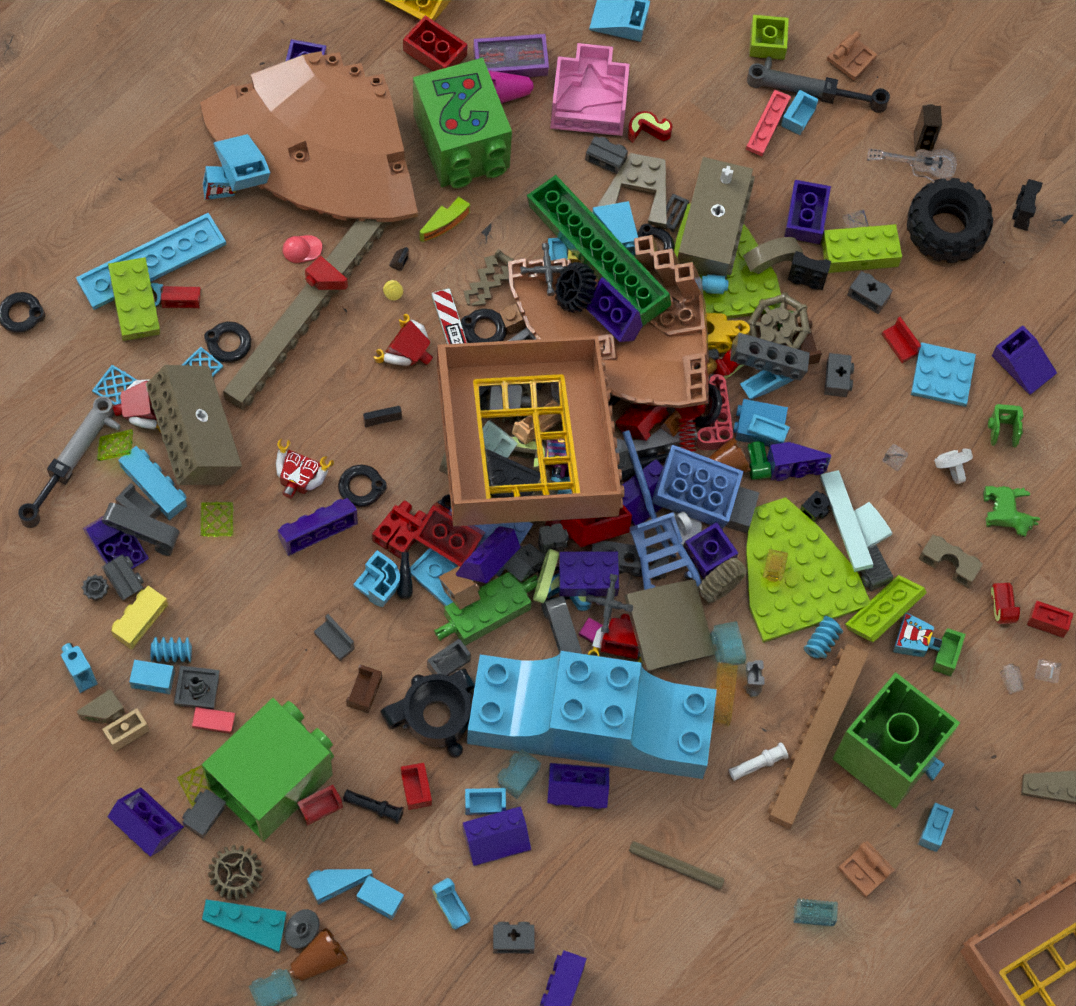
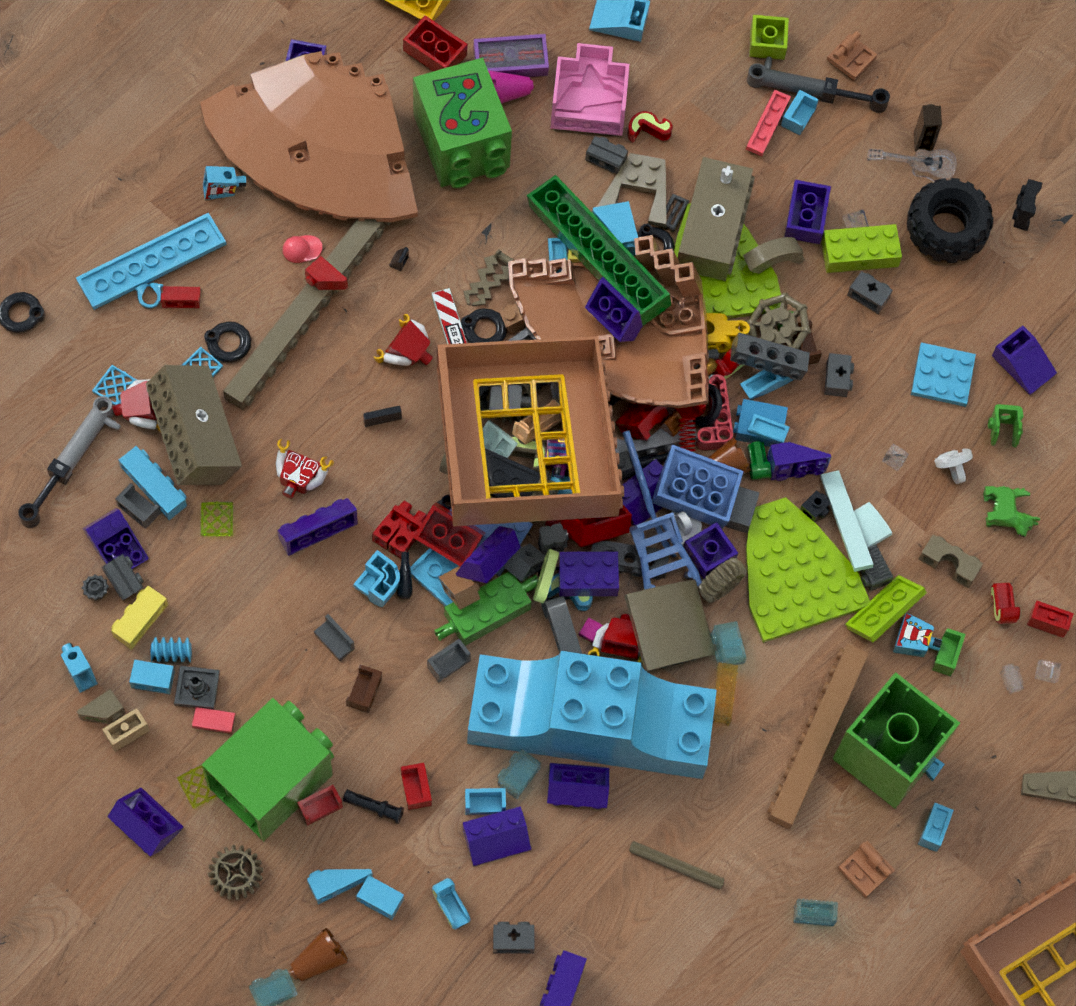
(112, 437): clear neon green window -> none
(134, 299): lime brick -> none
(142, 527): dark grey beam -> none
(204, 813): dark grey brick -> none
(242, 162): medium azure slope -> none
(249, 922): teal wing -> none
(302, 928): dark grey dish -> none
(364, 470): black piece -> none
(393, 290): light yellow wheel -> none
(434, 688): black piece -> none
(445, 219): lime slope -> none
(547, 269): dark grey piece -> none
(575, 287): black gear -> none
(609, 603): dark grey piece -> none
(714, 284): medium azure brick -> none
(754, 678): flat silver animal -> none
(767, 758): white pin -> none
(775, 565): clear yellow brick -> none
(809, 271): black brick -> none
(822, 638): medium azure piece -> none
(902, 340): red panel -> none

